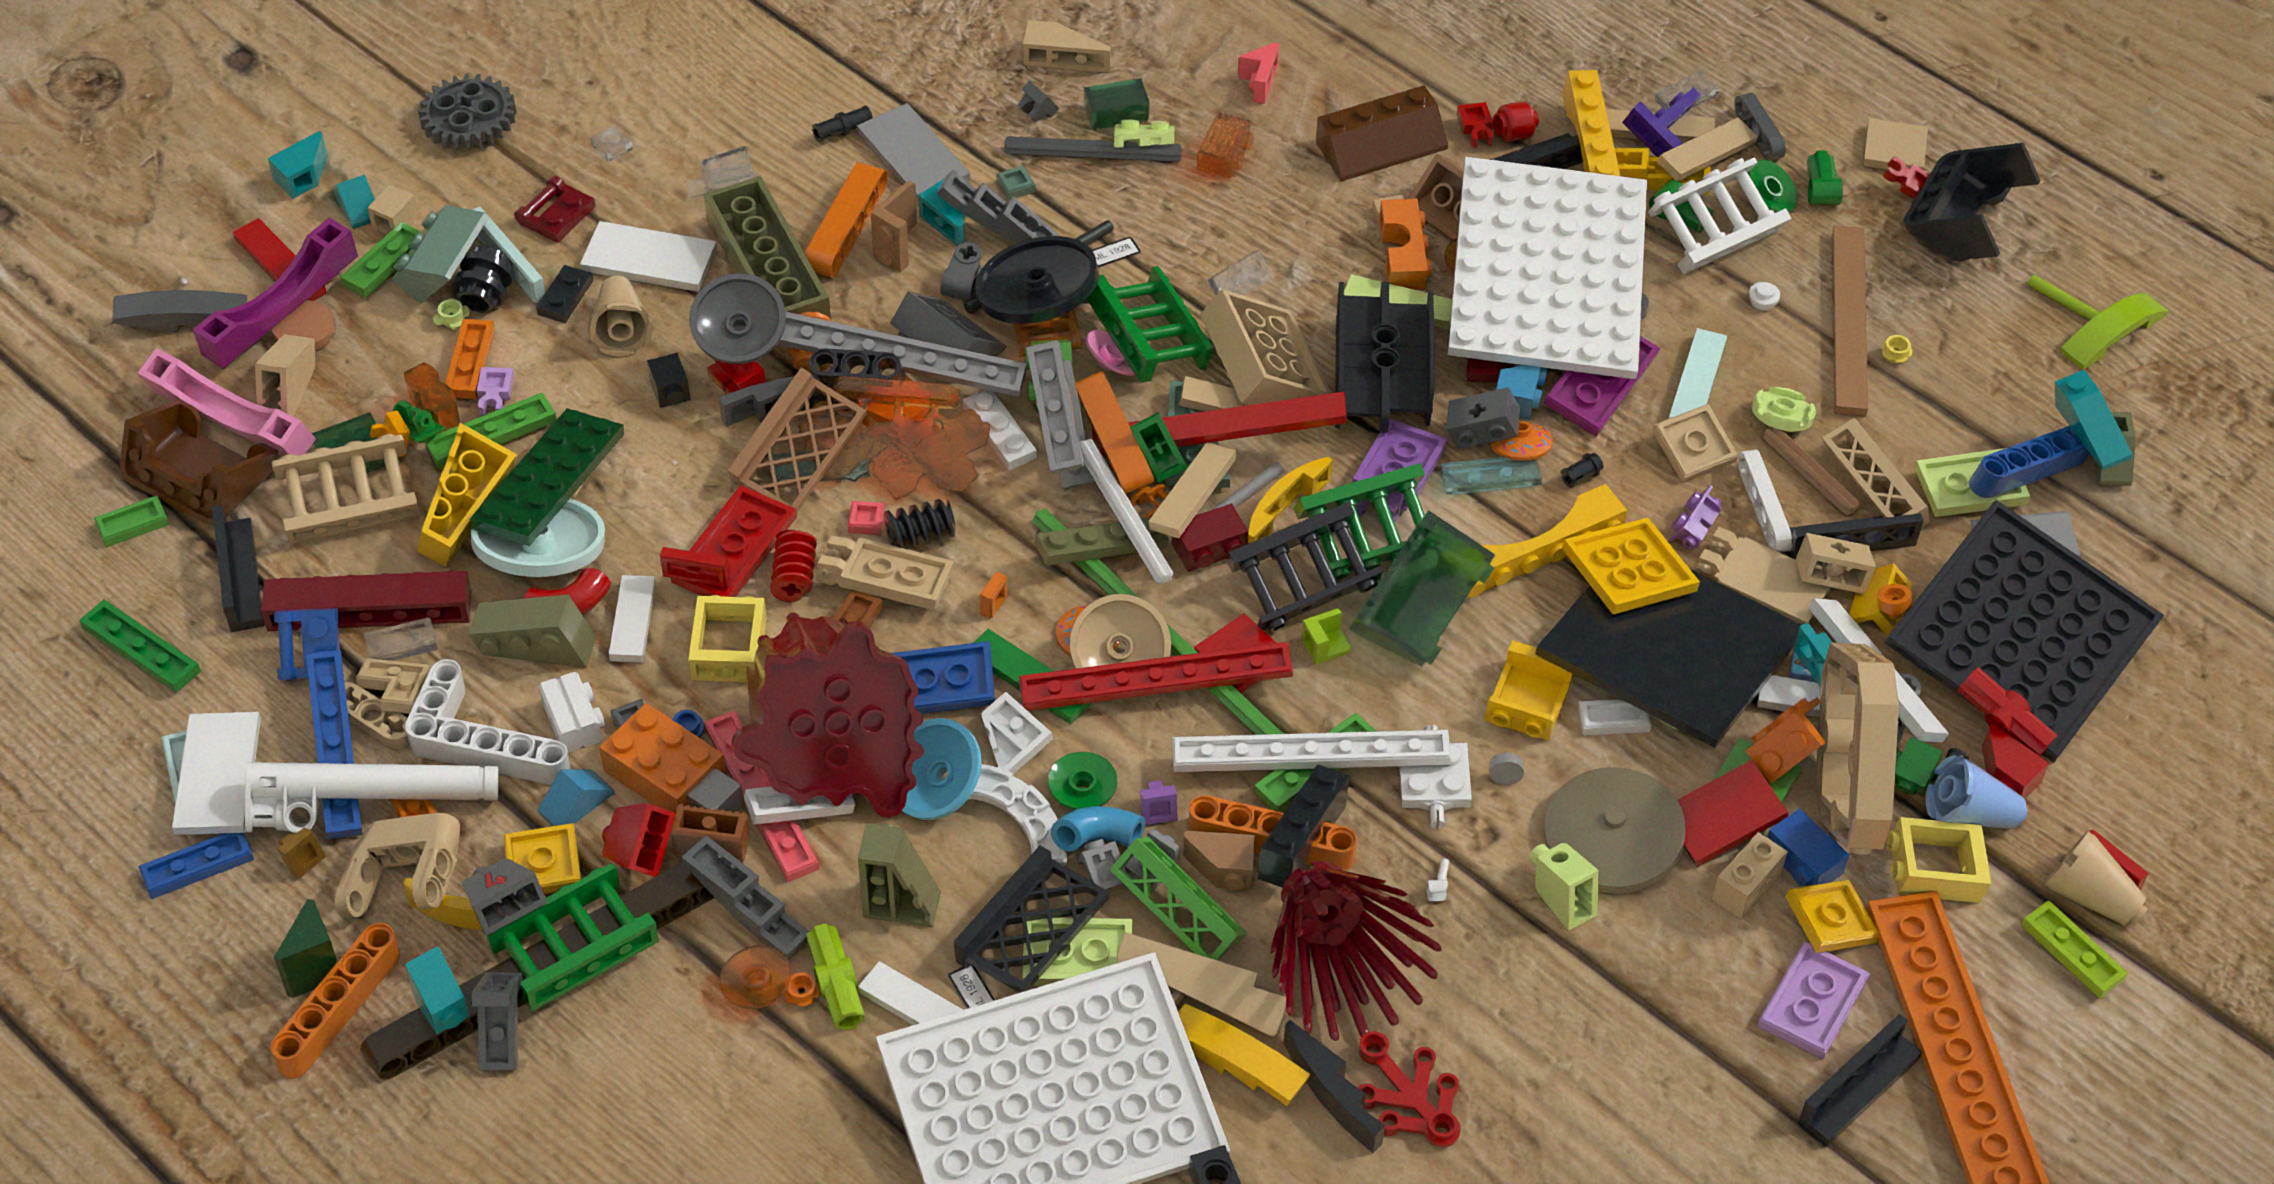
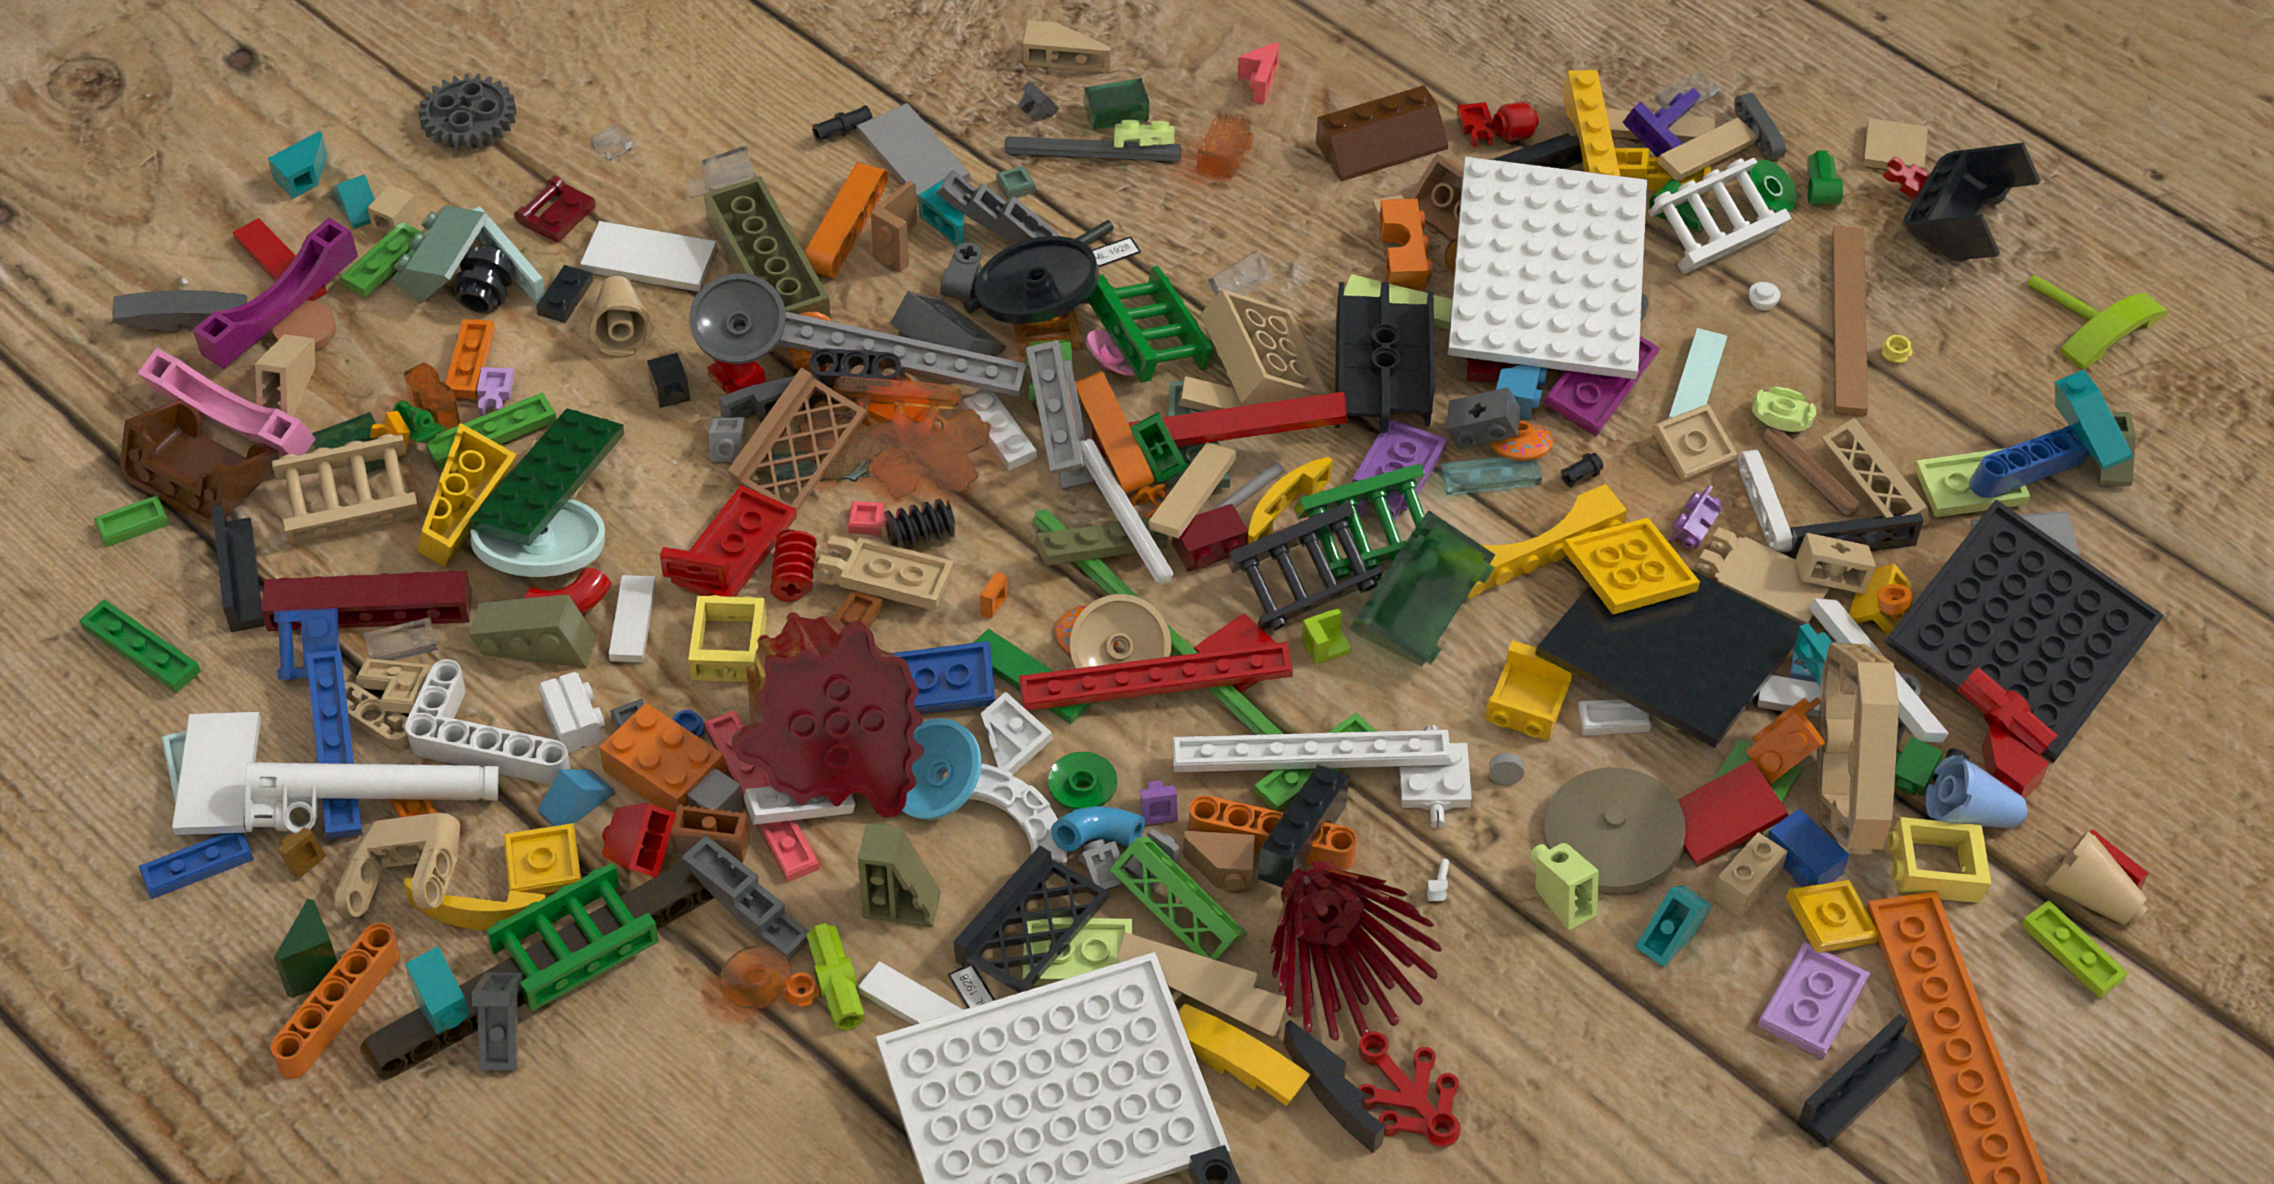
(451, 314): yellowish green plate -> none
(503, 894): dark grey torso -> none
(726, 438): none -> light grey bracket
(1673, 924): none -> teal slope

